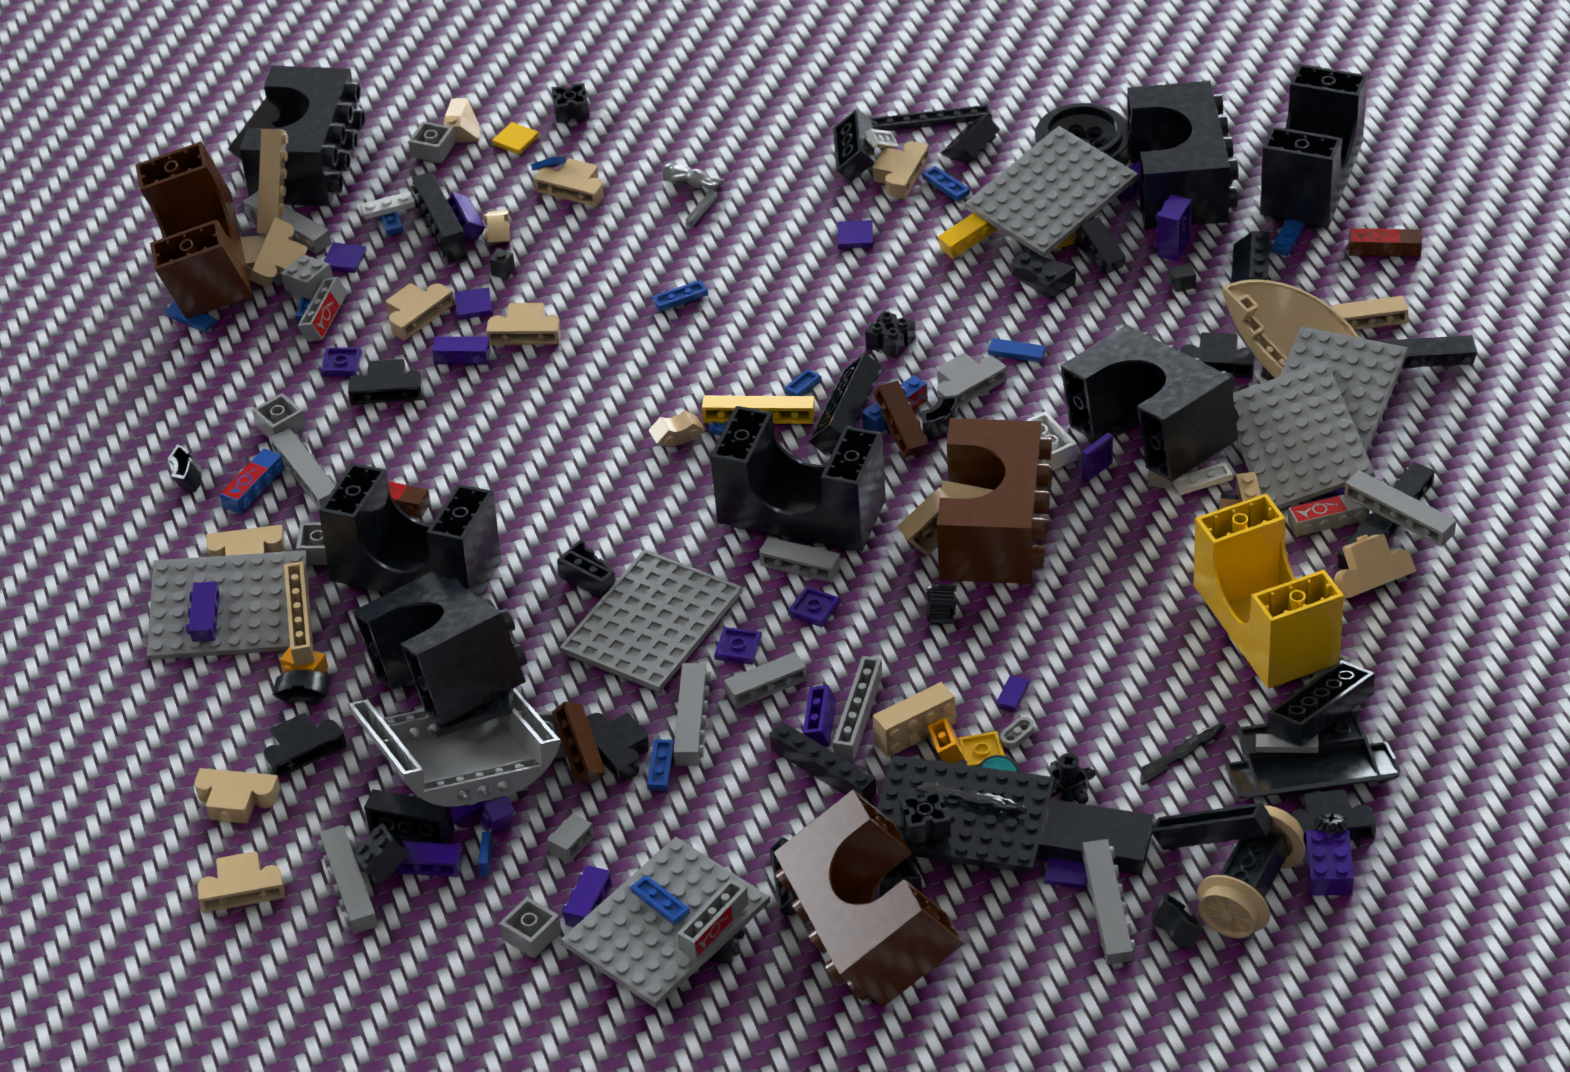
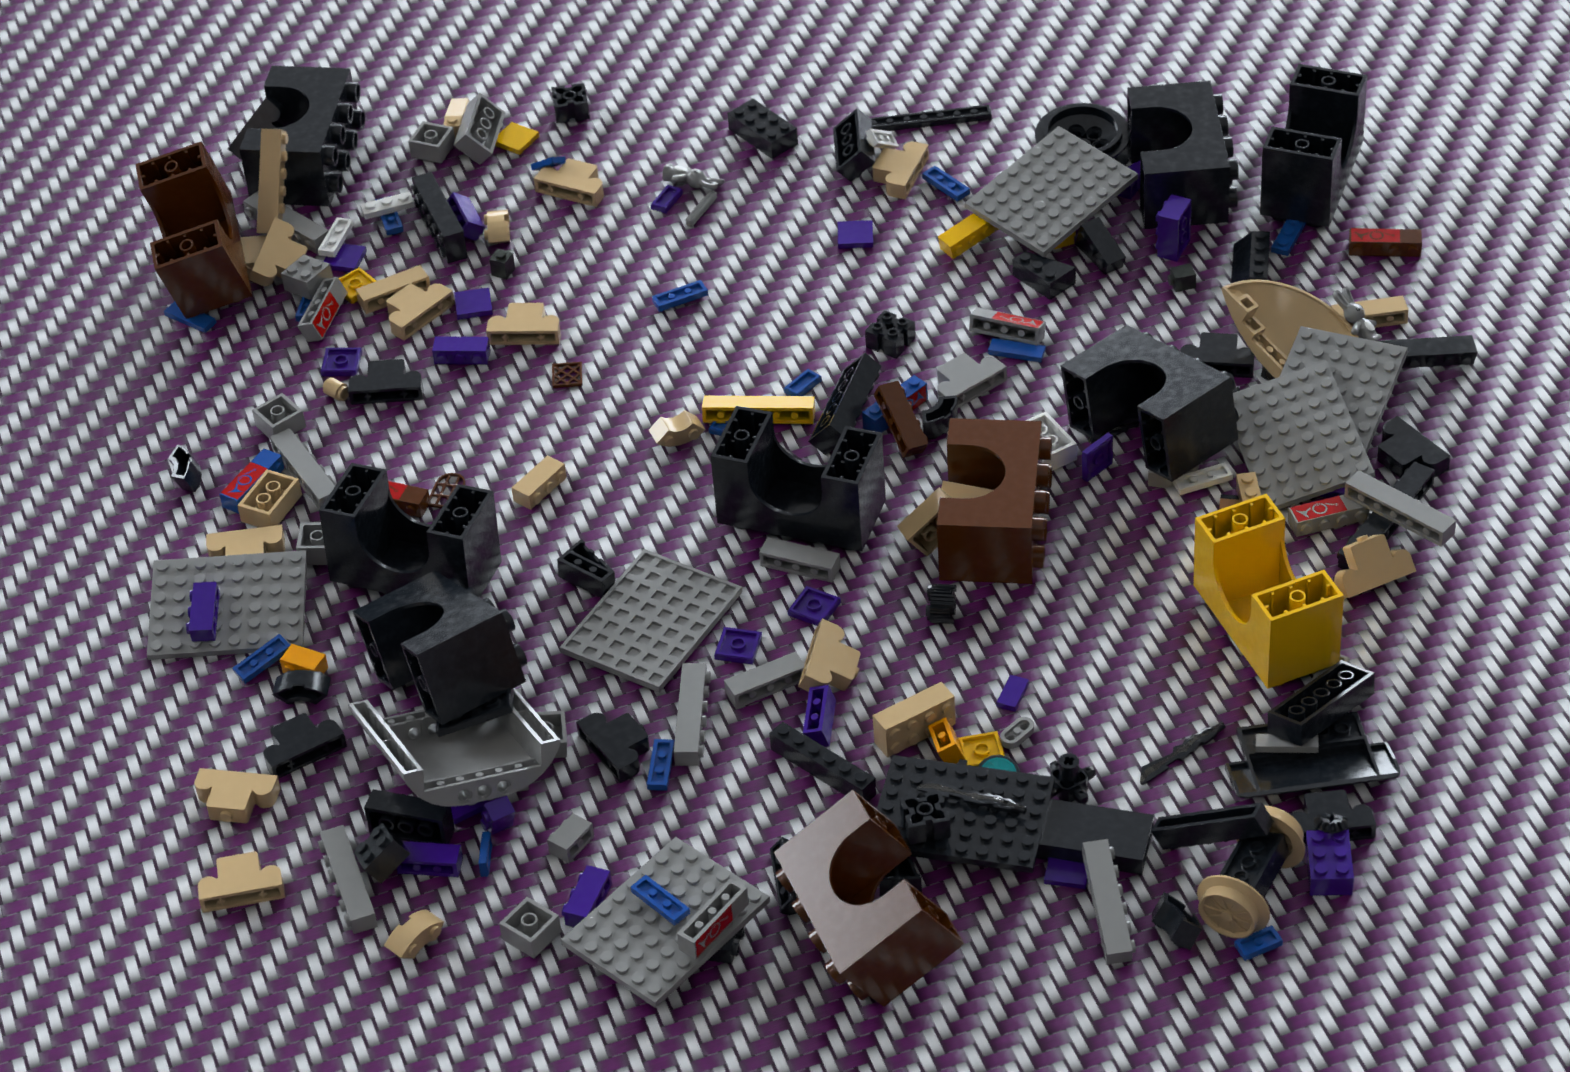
(261, 659): none -> blue plate
(269, 499): none -> tan brick
(299, 613): tan brick -> none
(335, 237): none -> white plate
(335, 389): none -> tan brick
(354, 280): none -> yellow tile
(374, 295): none -> tan brick
(414, 934): none -> tan brick
(444, 485): none -> reddish brown window
(479, 128): none -> light grey brick
(539, 482): none -> tan brick
(567, 384): none -> reddish brown window
(578, 742): reddish brown brick -> none
(666, 199): none -> dark purple tile
(762, 128): none -> black brick
(828, 659): none -> tan brick
(858, 708): light grey brick -> none
(971, 140): black slope -> none
(1007, 326): none -> light grey brick
(1258, 943): none -> blue plate
(1355, 314): none -> light grey animal
(1405, 445): none -> black brick

